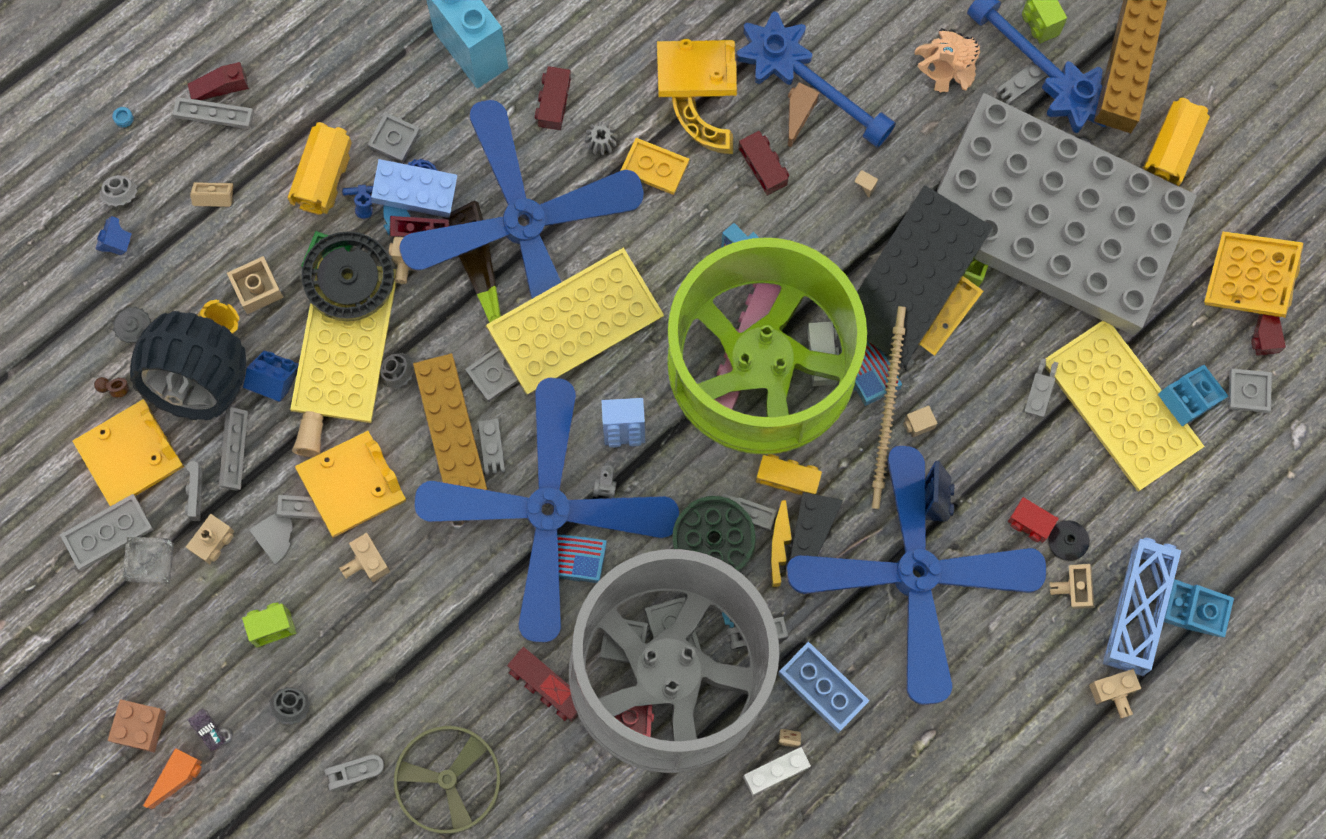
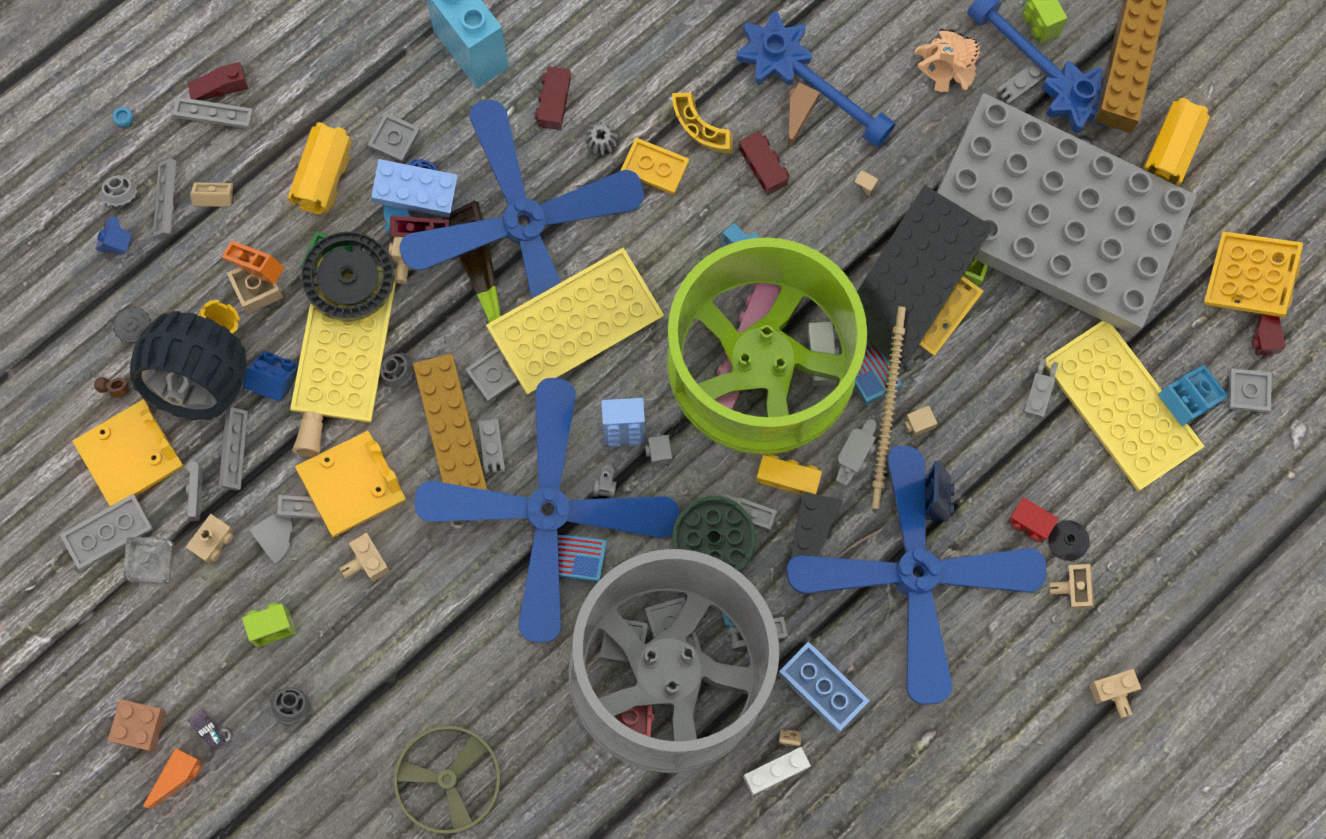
(164, 198): none -> light grey plate
(253, 261): none -> orange slope
(354, 771): light grey plate -> none
(362, 200): blue piece -> none
(544, 682): dark red brick -> none
(659, 449): none -> light grey brick
(696, 68): yellow piece -> none
(780, 537): yellow slope -> none
(855, 451): none -> light grey hinge
(1167, 557): light blue piece -> none
(1198, 609): dark azure slope -> none

